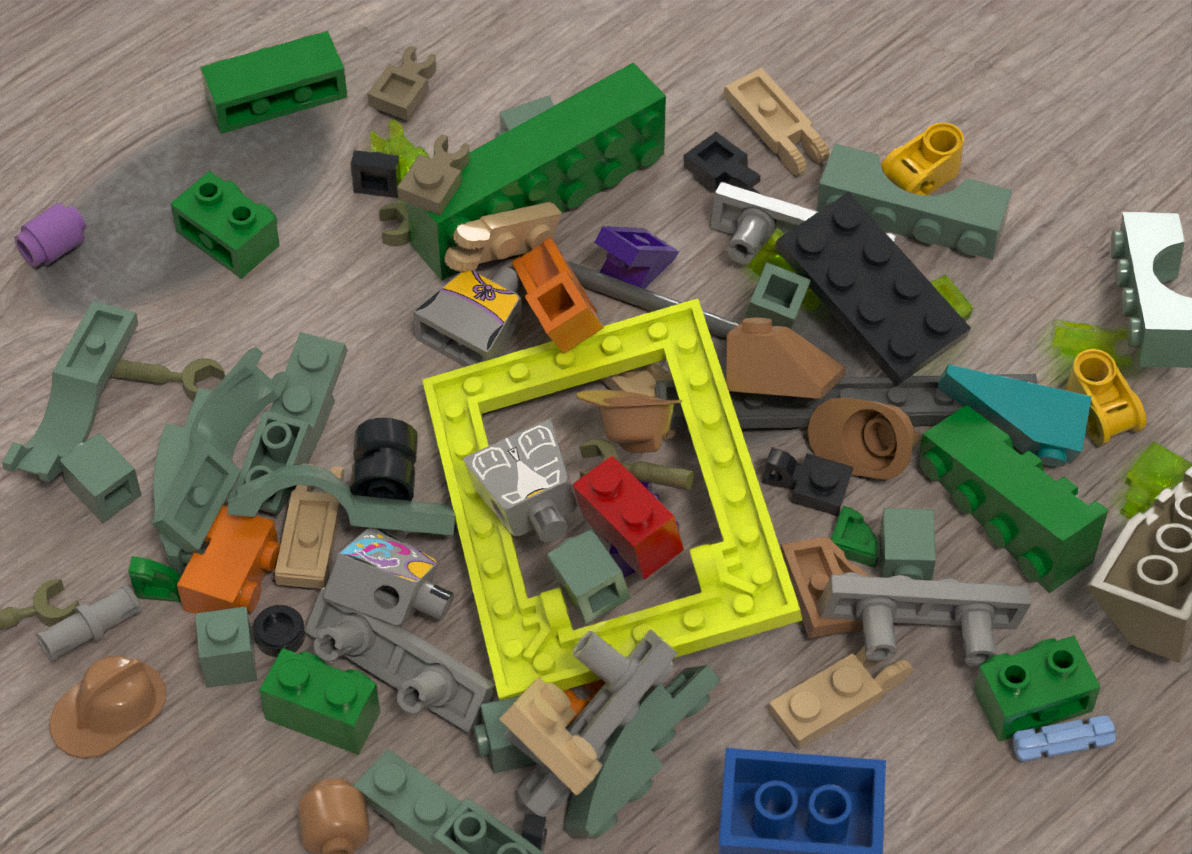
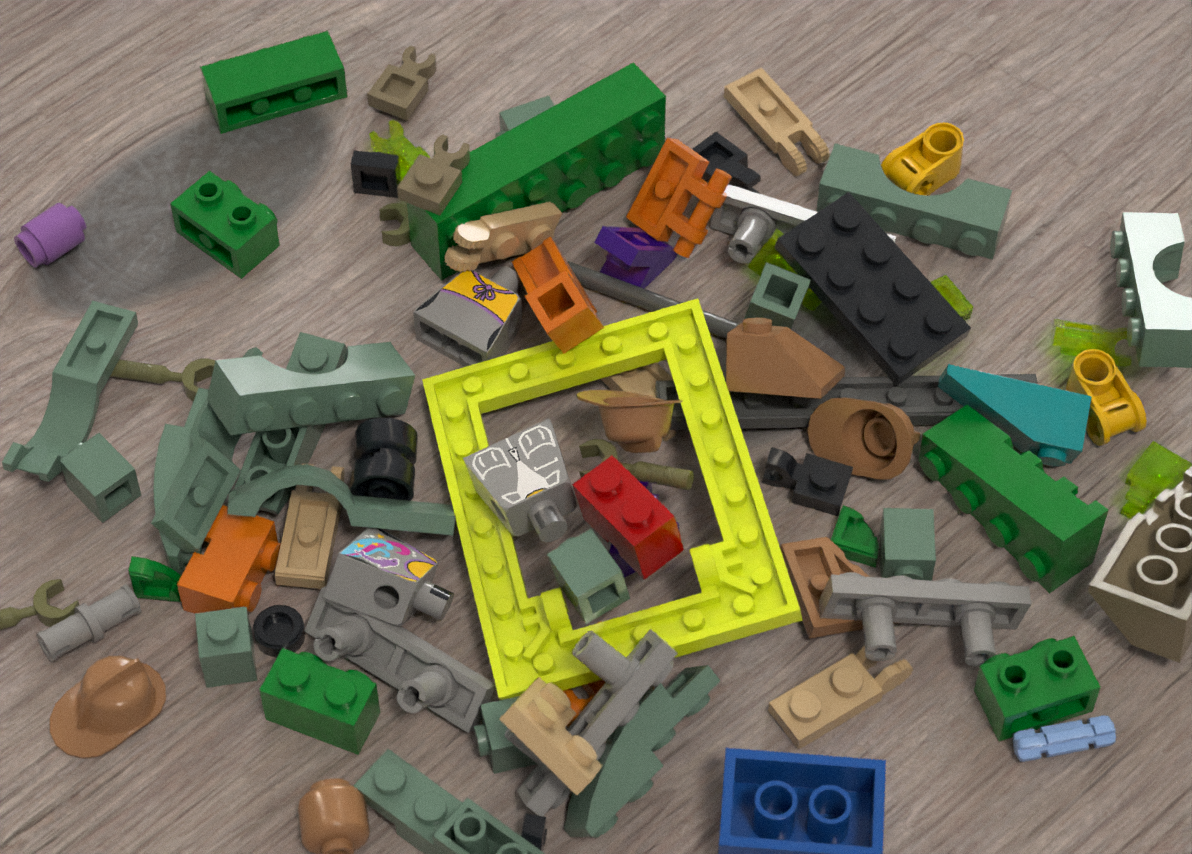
(261, 396): none -> sand green arch
(667, 192): none -> orange plate

